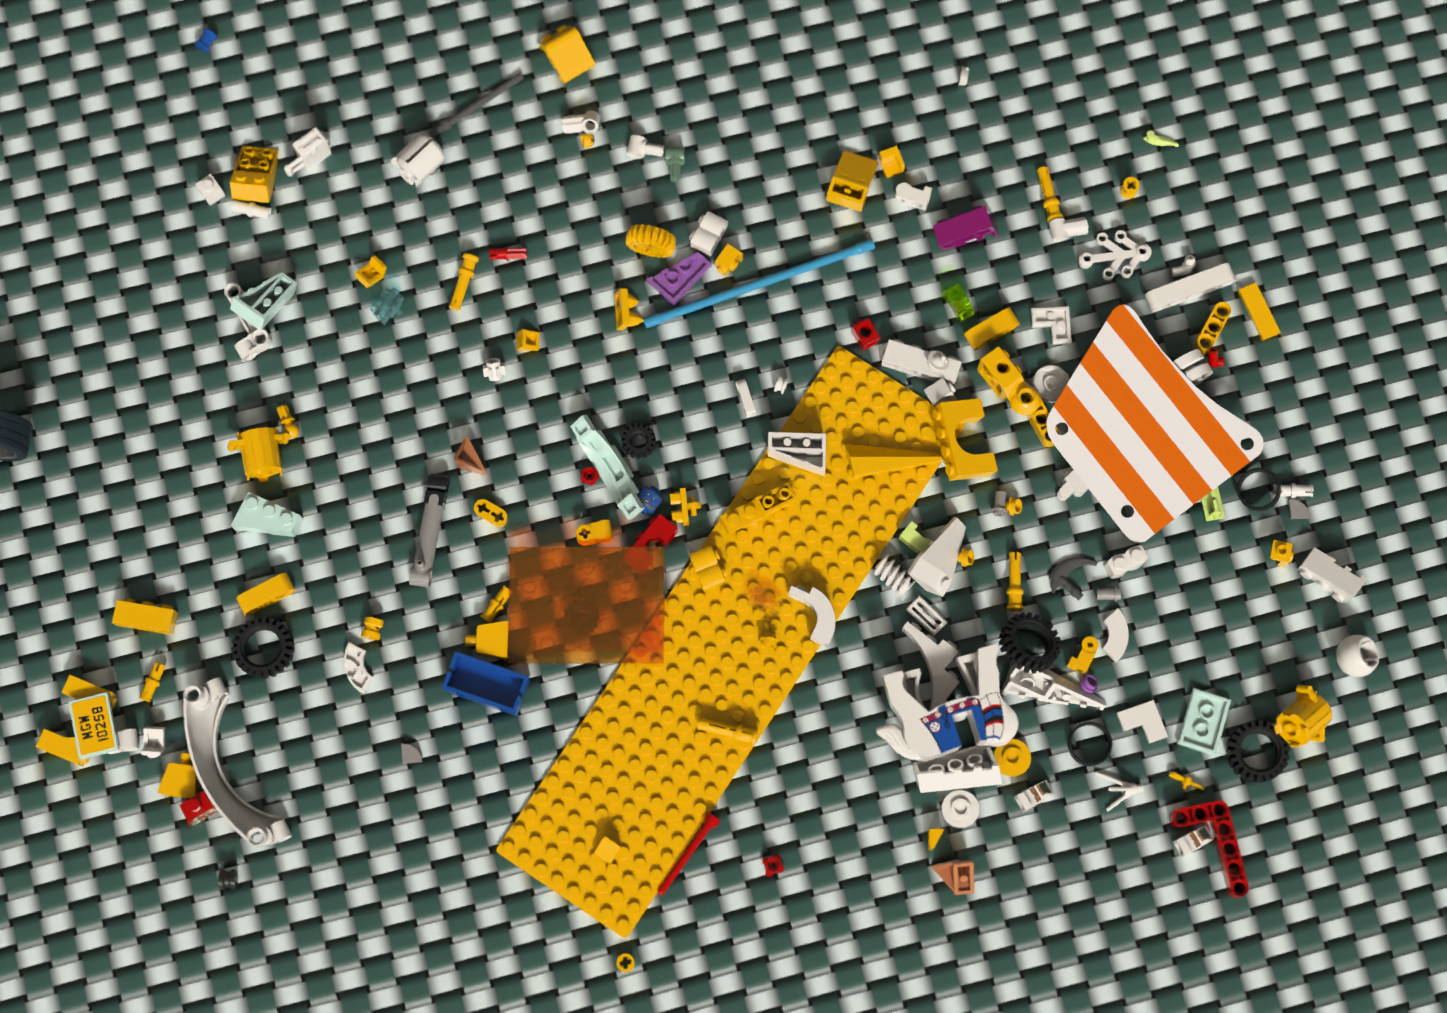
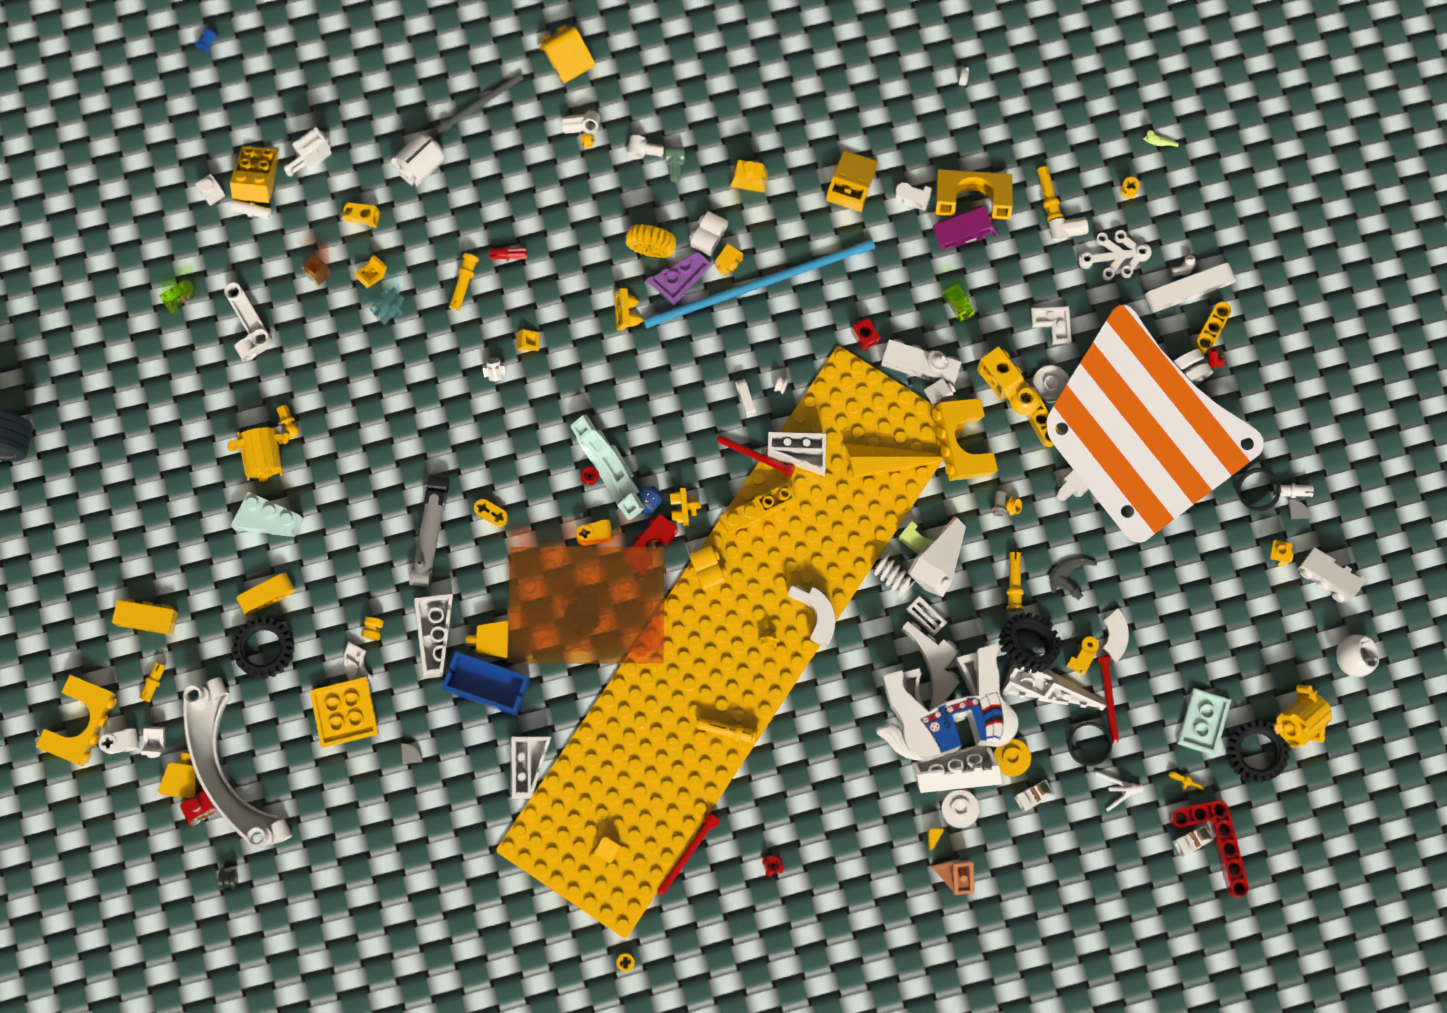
(94, 726): yellow tile -> none
(178, 294): none -> clear neon green leg
(264, 301): light aqua wedge -> none
(316, 270): none -> clear orange brick
(344, 712): none -> yellow plate
(361, 214): none -> yellow leg
(433, 627): none -> white wedge
(467, 458): nougat slope -> none
(496, 604): yellow pin -> none
(525, 764): none -> white wedge
(630, 433): black tyre -> none
(749, 176): none -> yellow torso
(762, 600): clear yellow plate -> none
(788, 469): none -> red bar
(891, 162): yellow panel -> none
(966, 557): yellow plate -> none
(992, 329): yellow beam -> none
(994, 185): none -> yellow arch
(1088, 683): medium lavender plate -> none
(1109, 594): light grey pin -> none
(1109, 697): none -> red bar
(1121, 563): white brick -> none
(1145, 716): white tile -> none
(1213, 506): yellowish green hinge -> none
(1259, 311): yellow tile -> none

